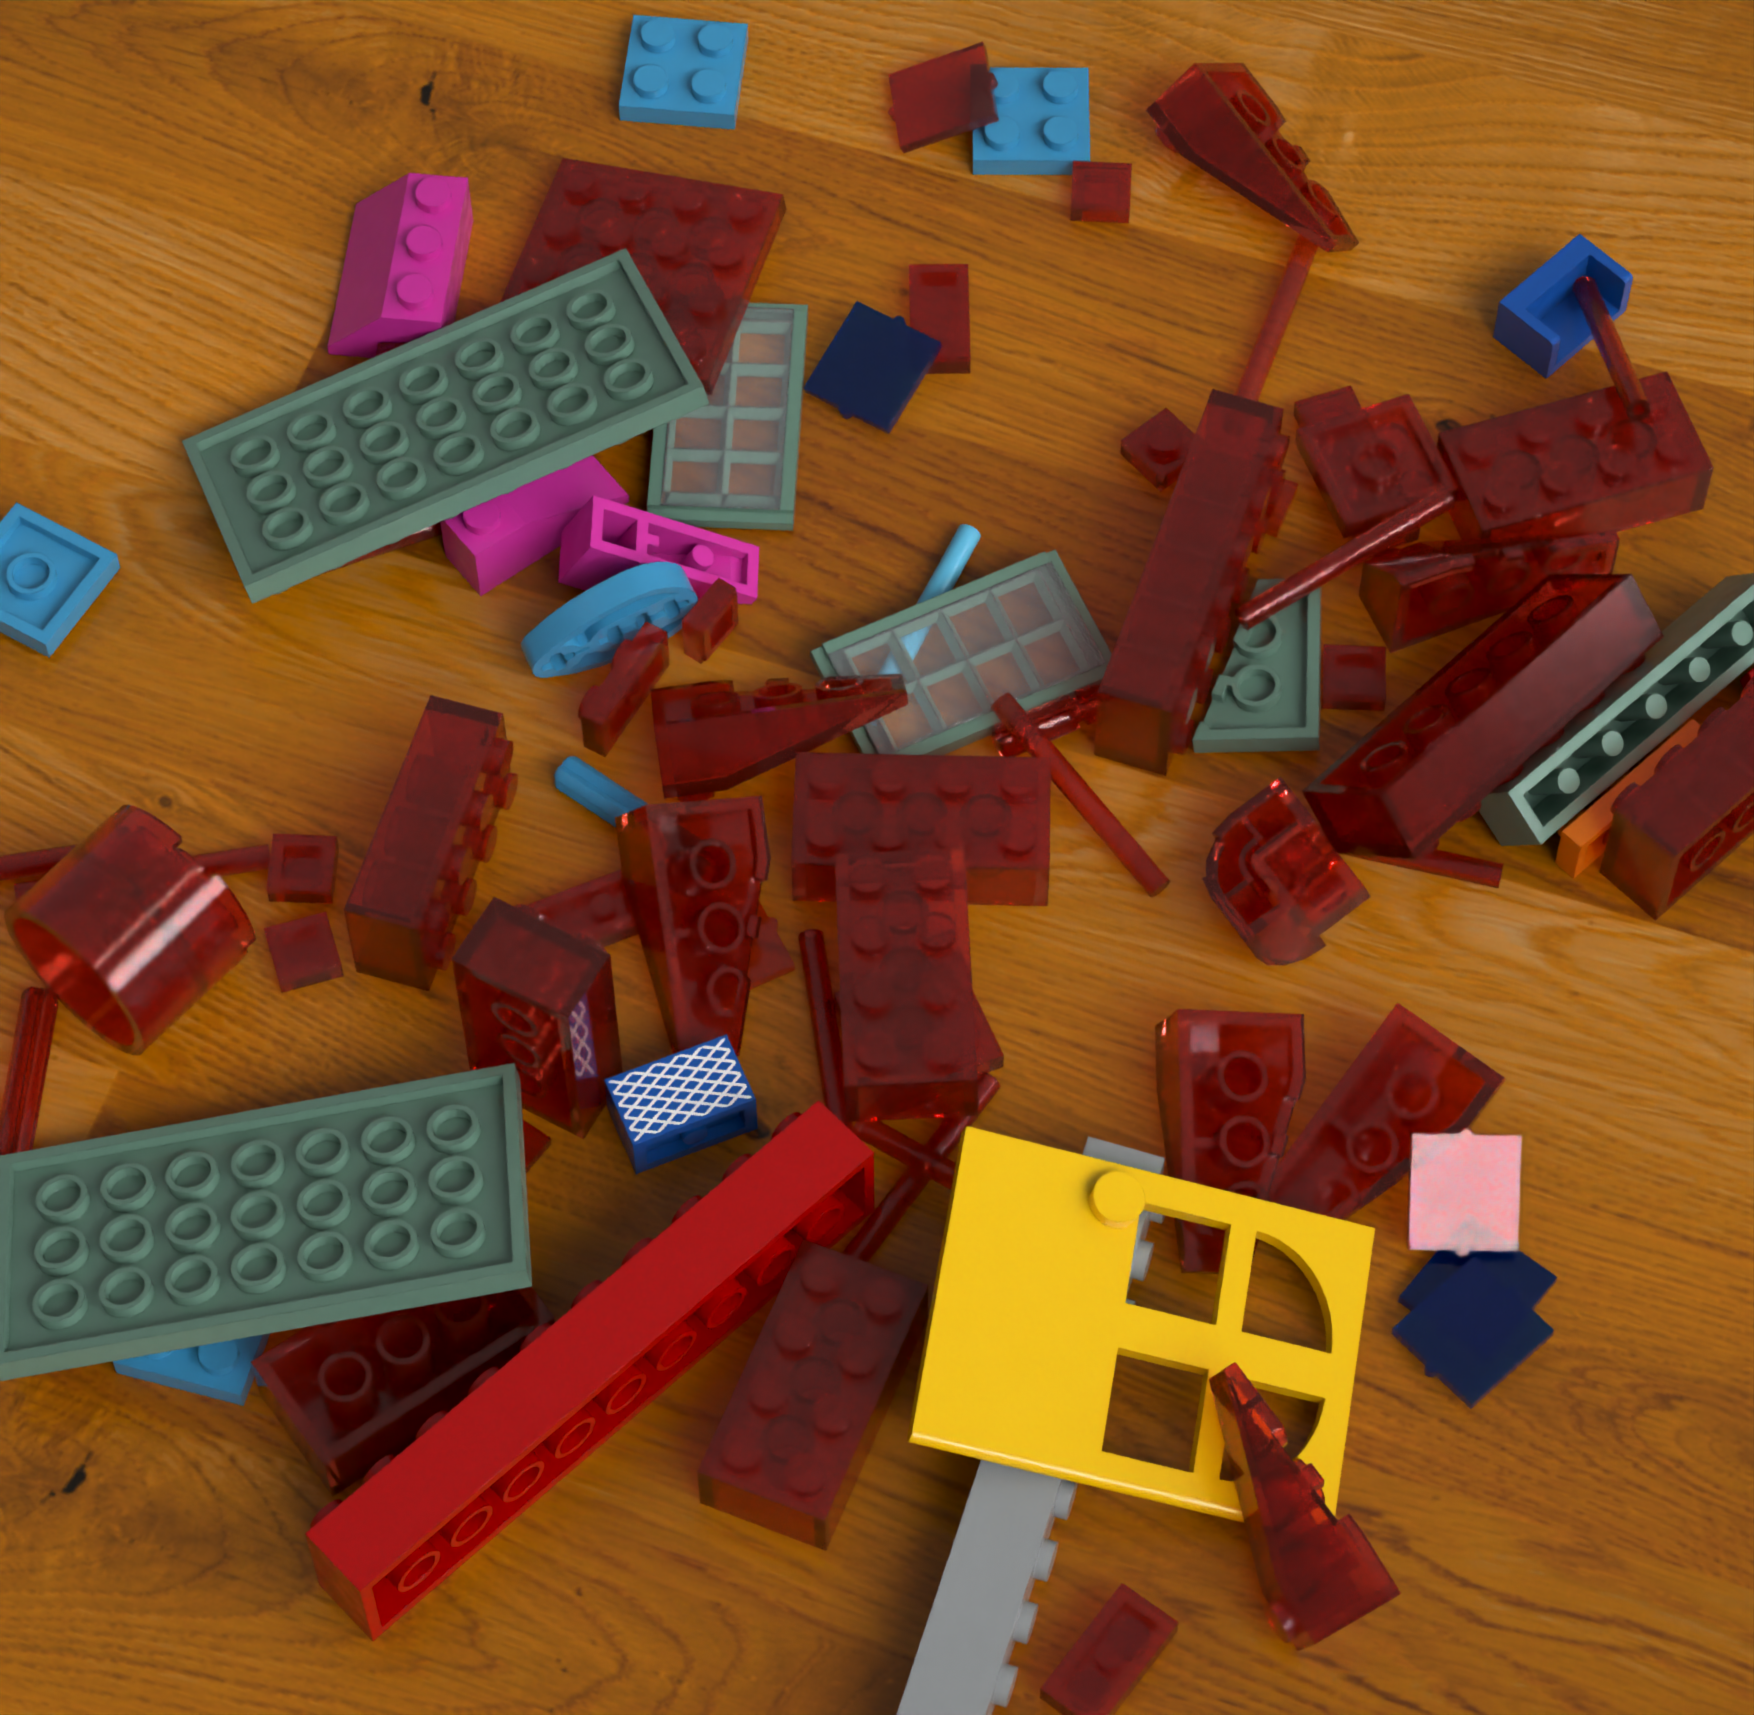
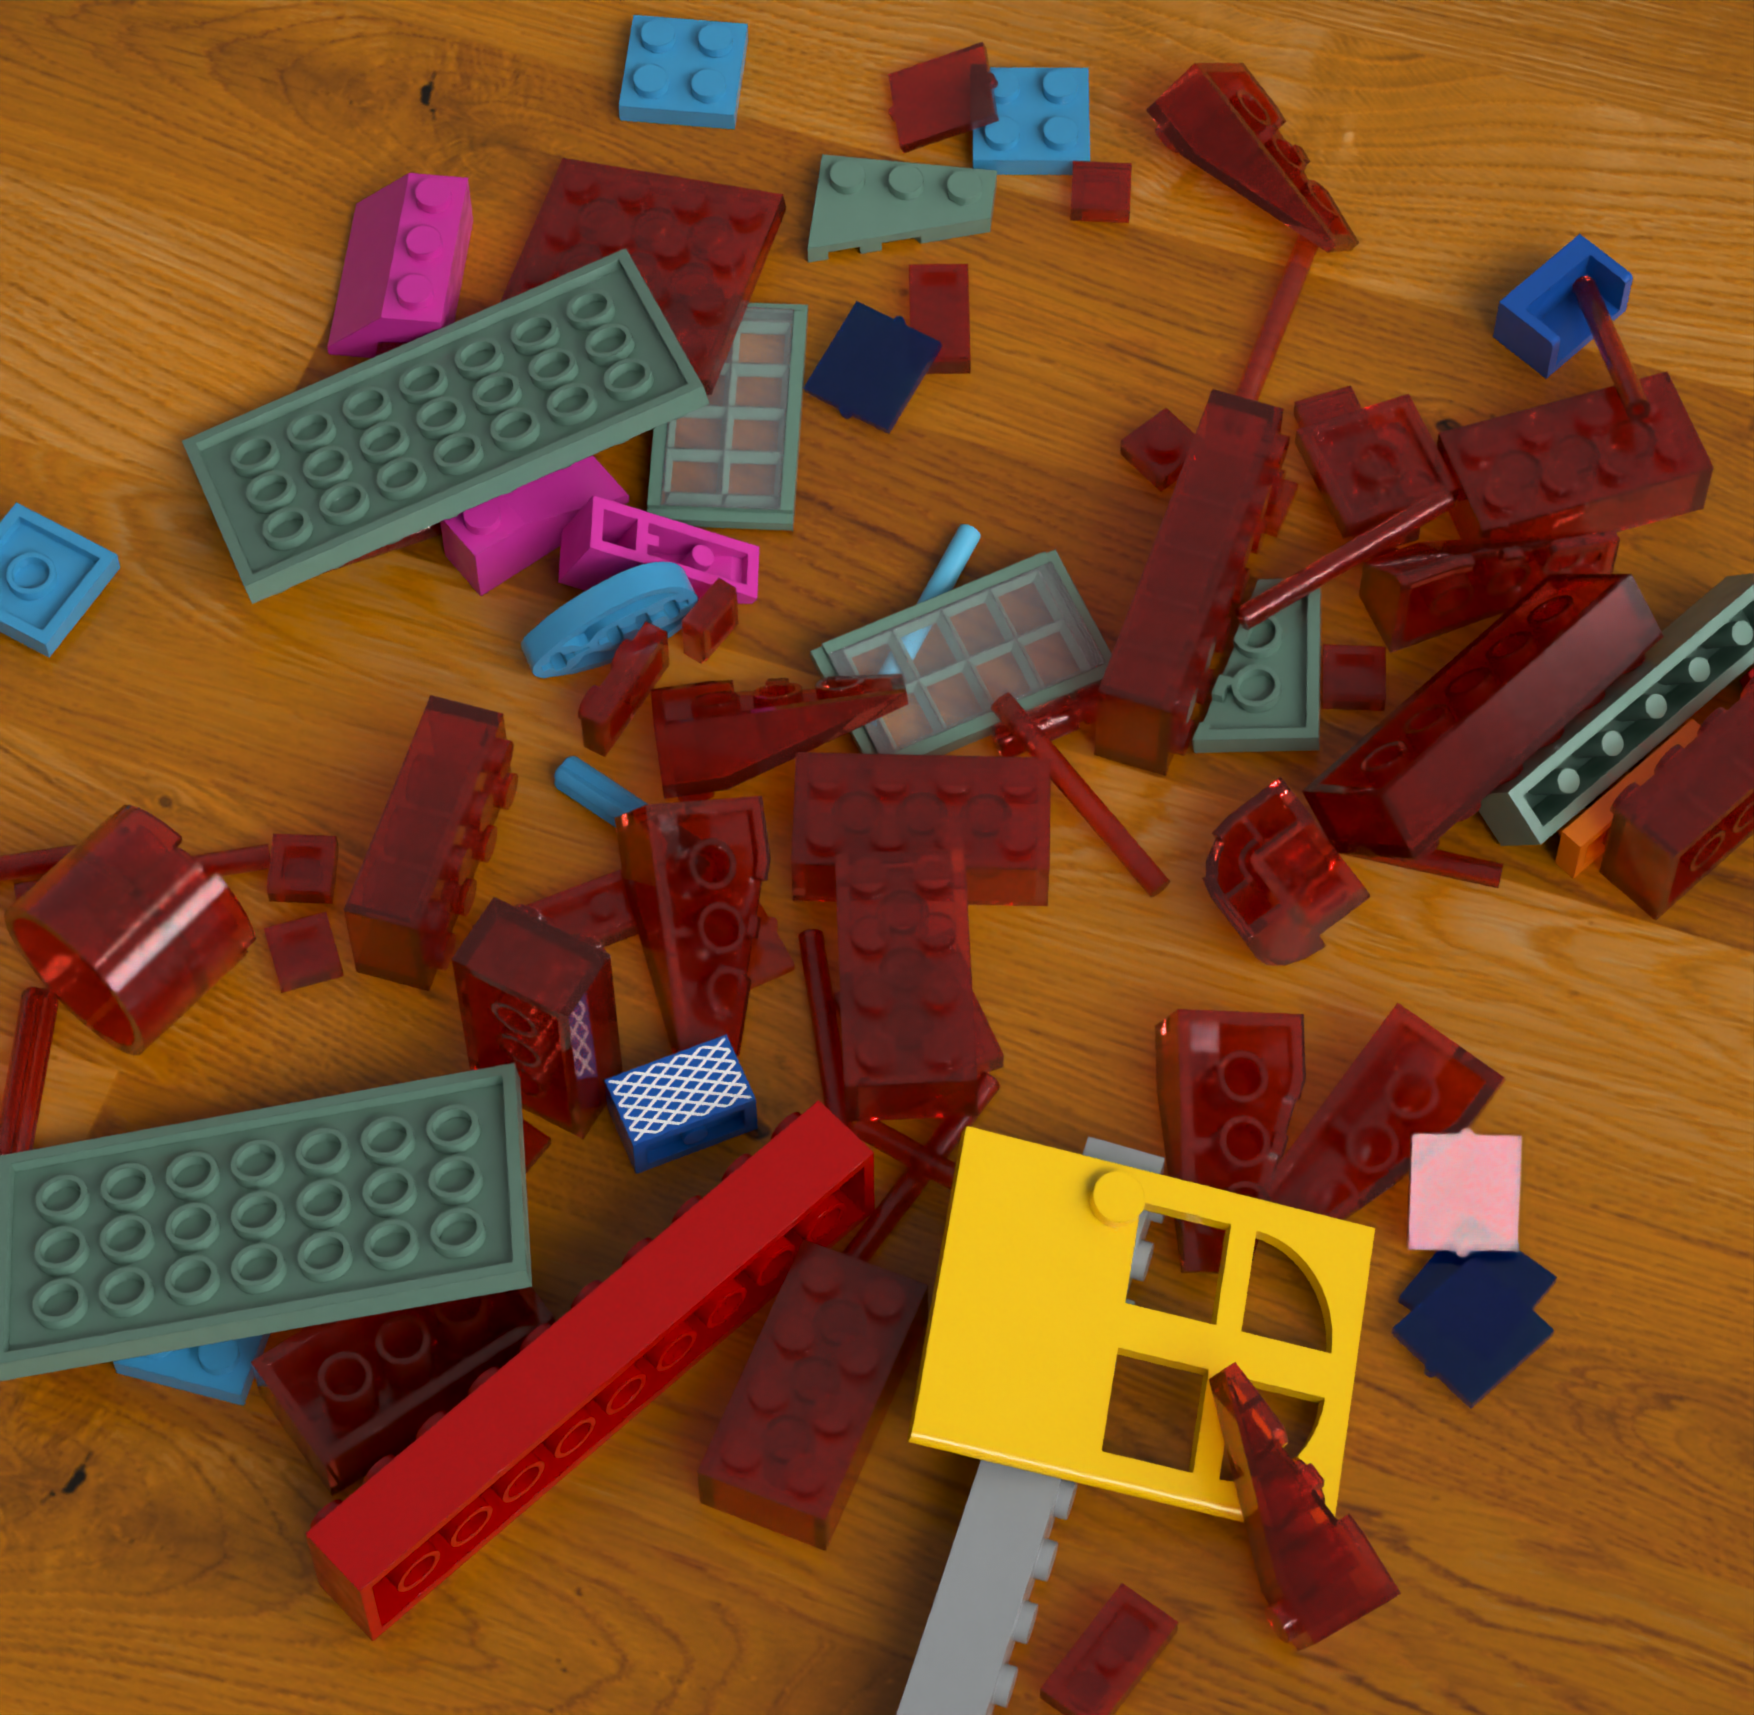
(889, 201): none -> sand green wing

